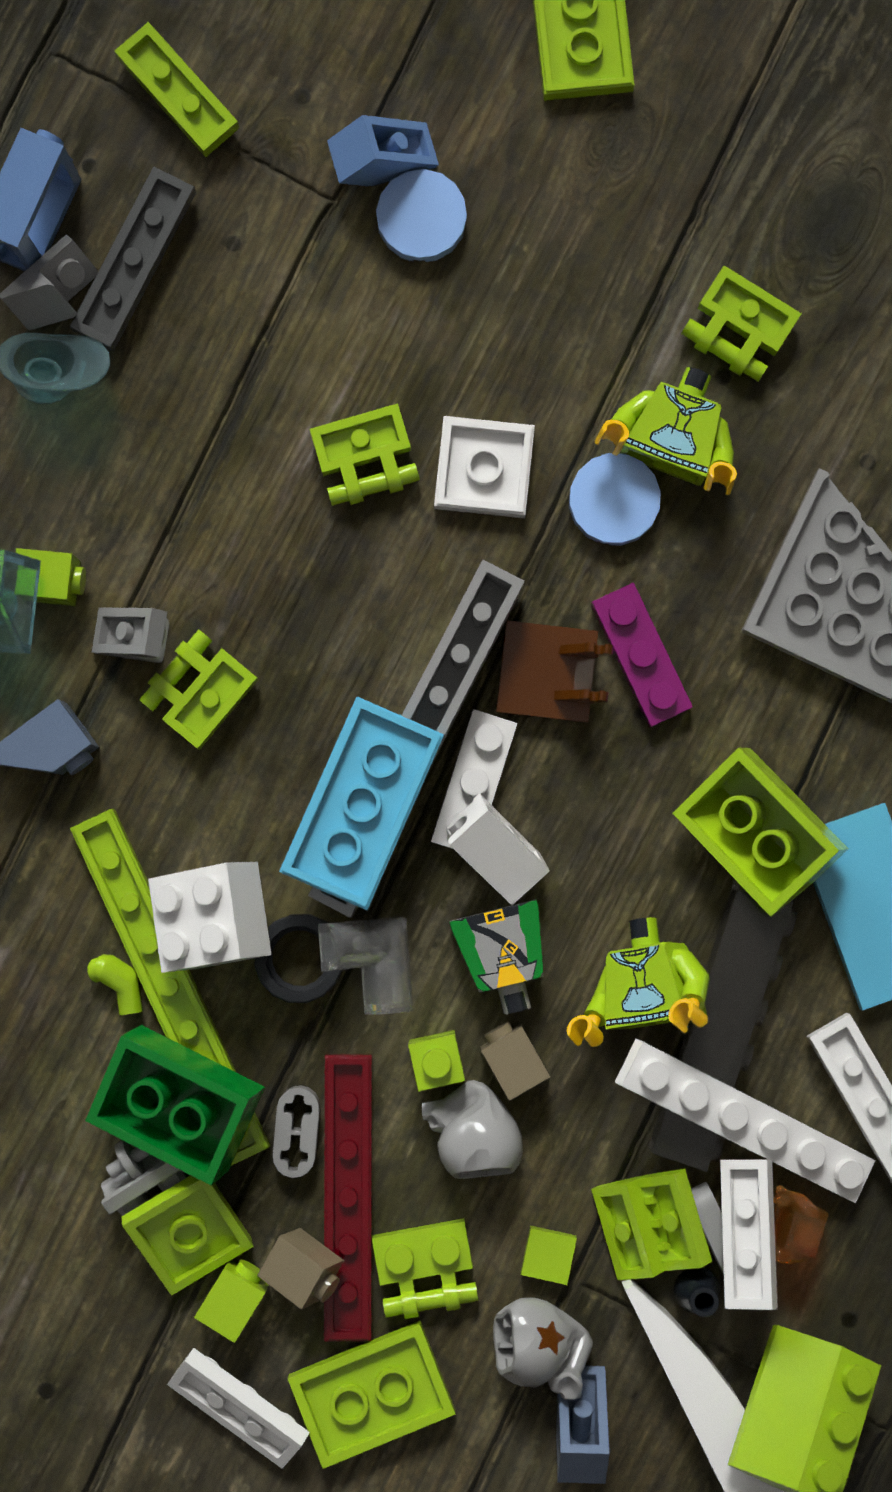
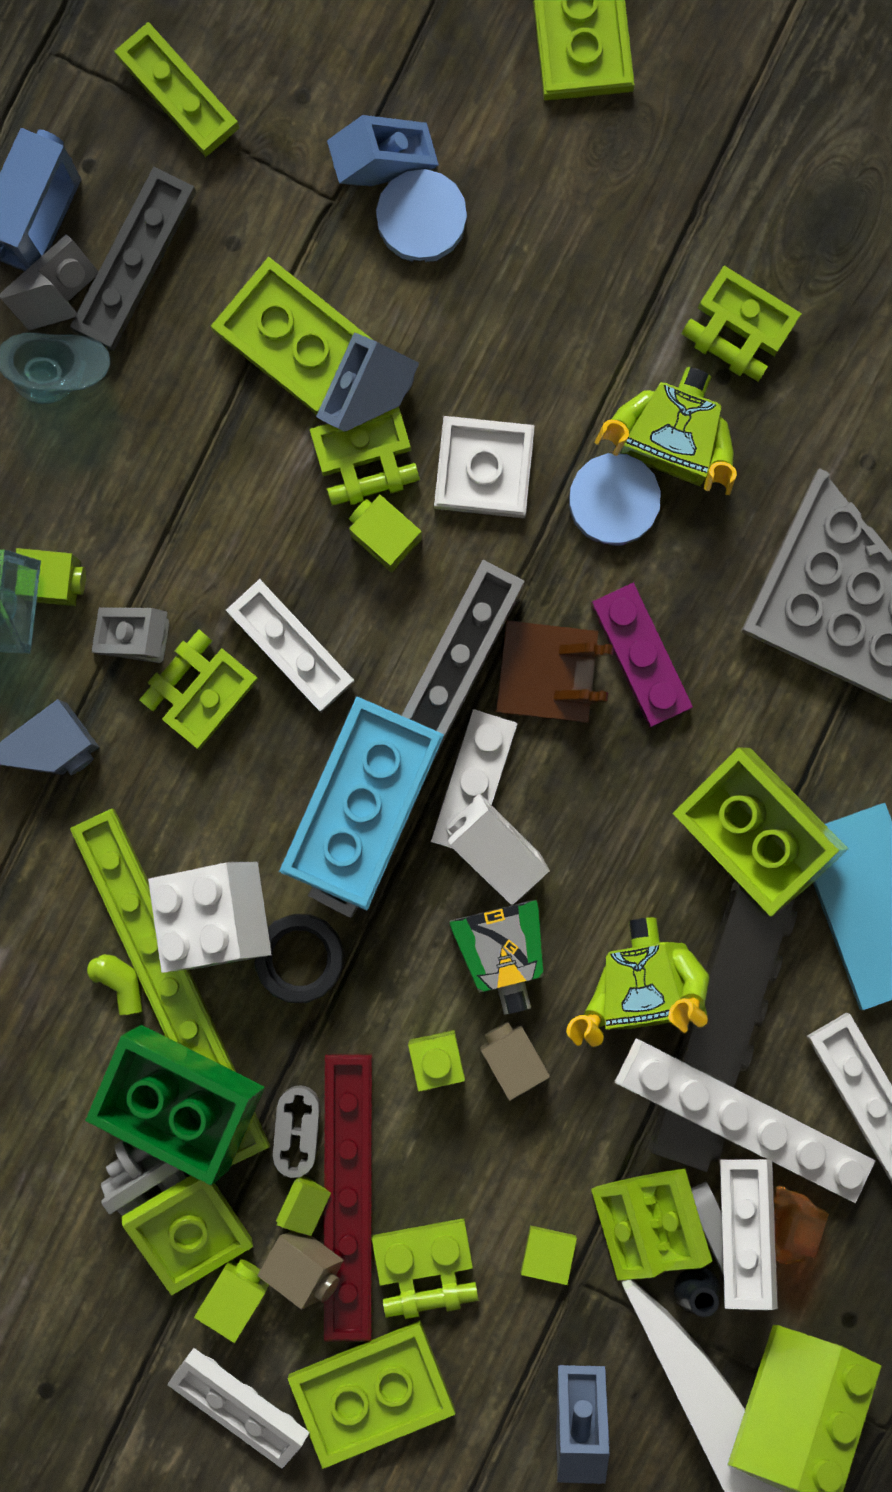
(287, 332): none -> lime plate
(290, 645): none -> white plate
(303, 1206): none -> lime slope
(366, 384): none -> sand blue slope
(382, 954): clear brick -> none
(384, 532): none -> lime brick
(475, 1132): light grey piece -> none
(540, 1346): light grey piece -> none

